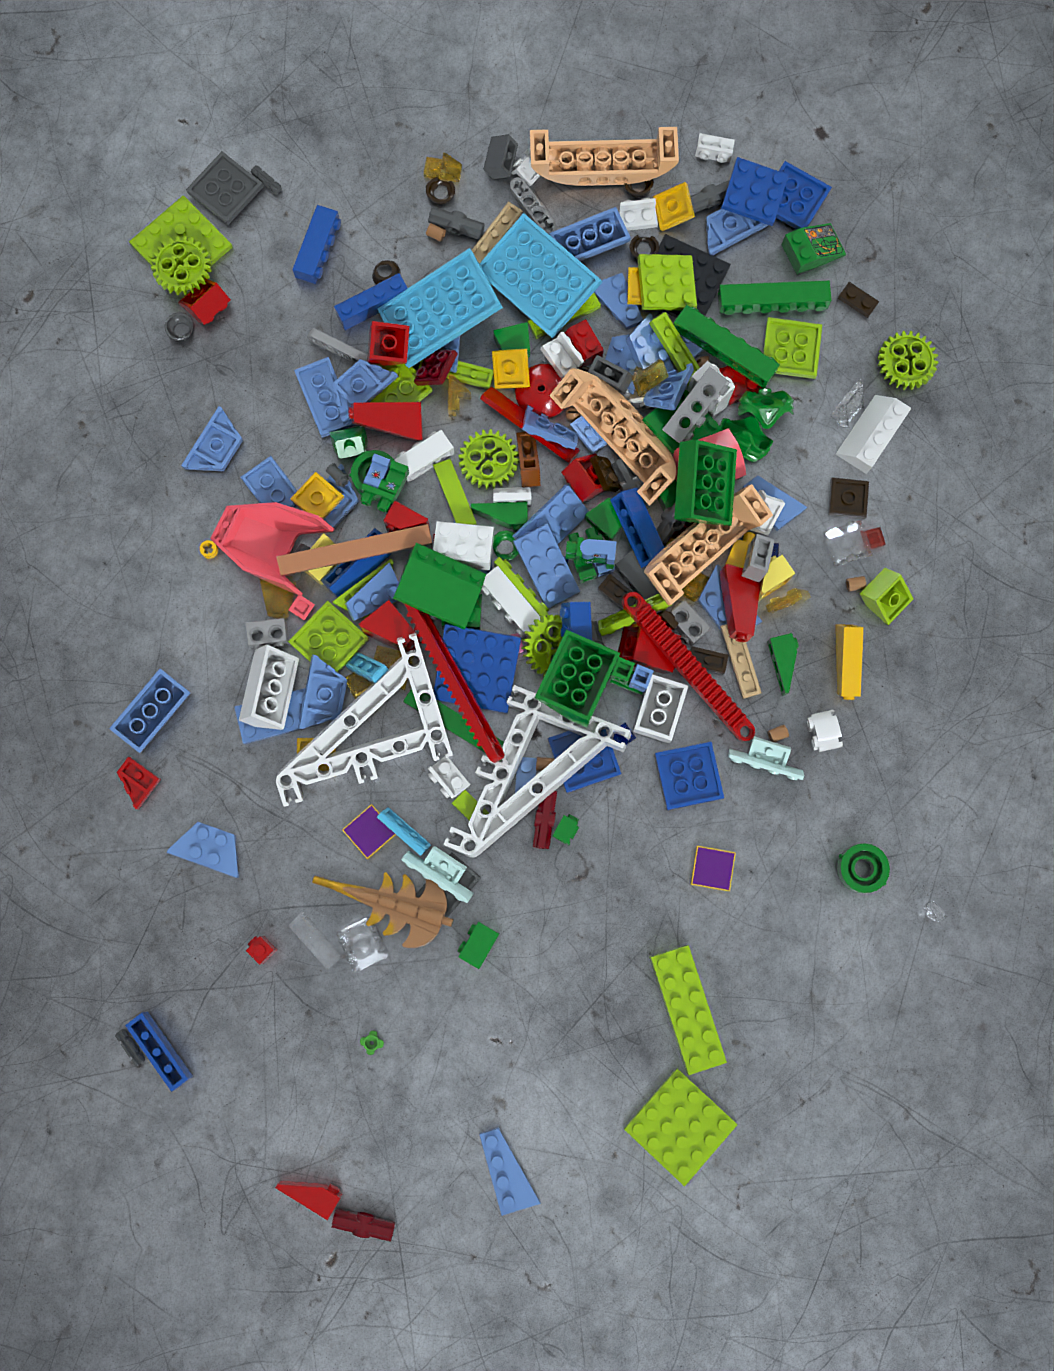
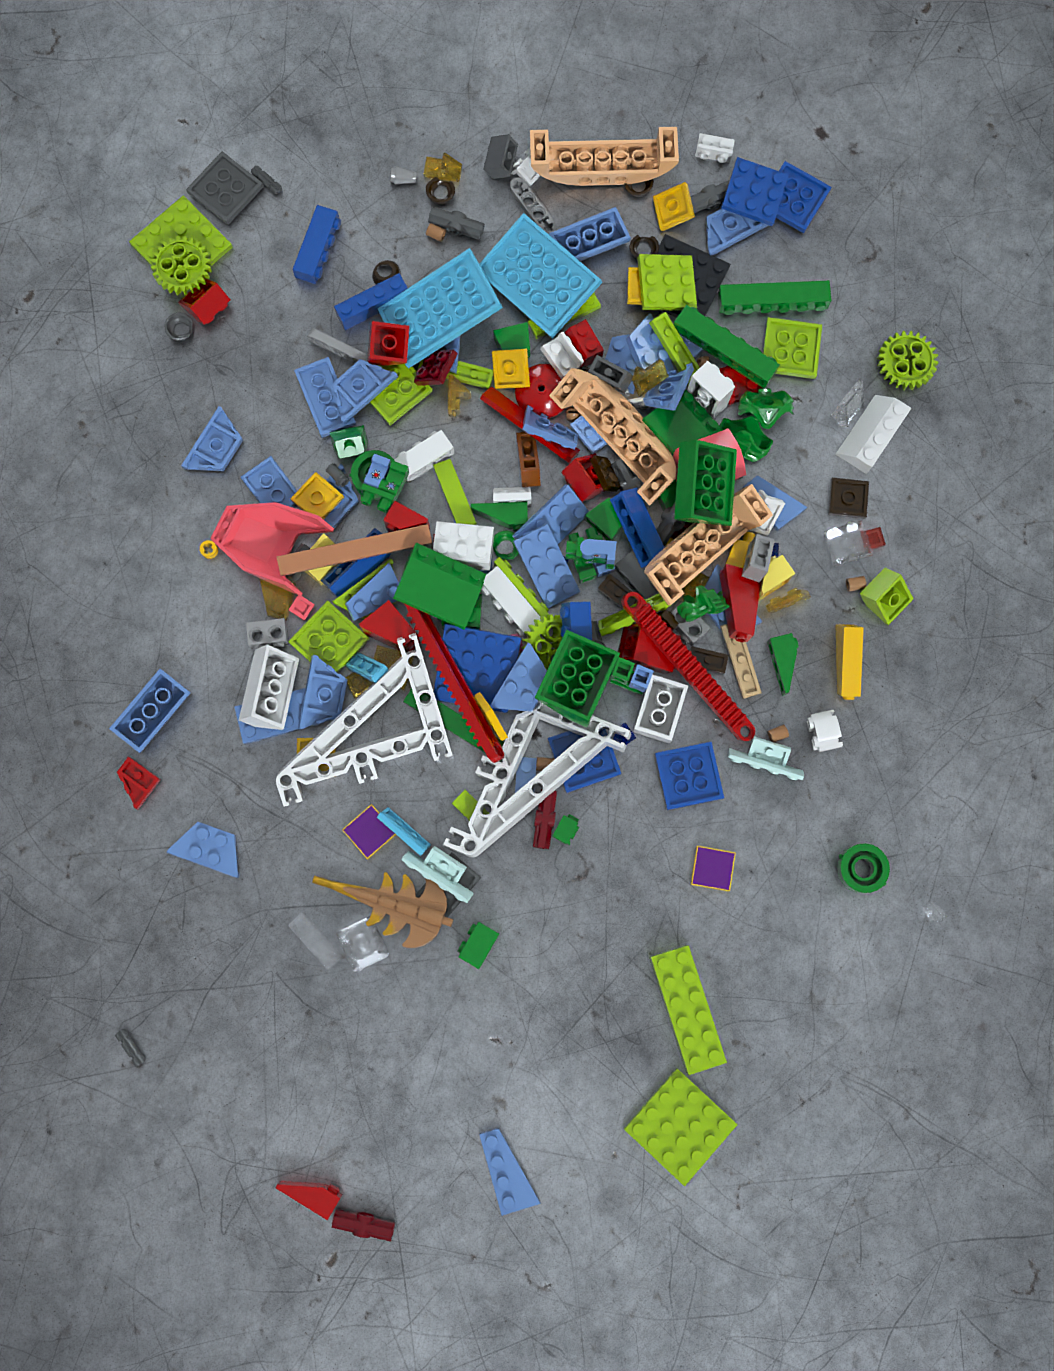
(159, 1051): blue brick -> none
(260, 949): red brick -> none
(365, 1041): bright green plate -> none
(394, 418): red slope -> none
(402, 176): none -> light grey cone
(449, 777): white bracket -> none
(490, 716): none -> yellow tile
(496, 230): tan tile -> none
(500, 470): lime gear -> none
(522, 683): none -> medium blue wing
(614, 295): medium blue wing -> none
(638, 214): white bracket -> none
(674, 426): light grey brick -> none
(706, 602): none -> green piece
(812, 247): green slope -> none
(858, 299): dark brown plate -> none

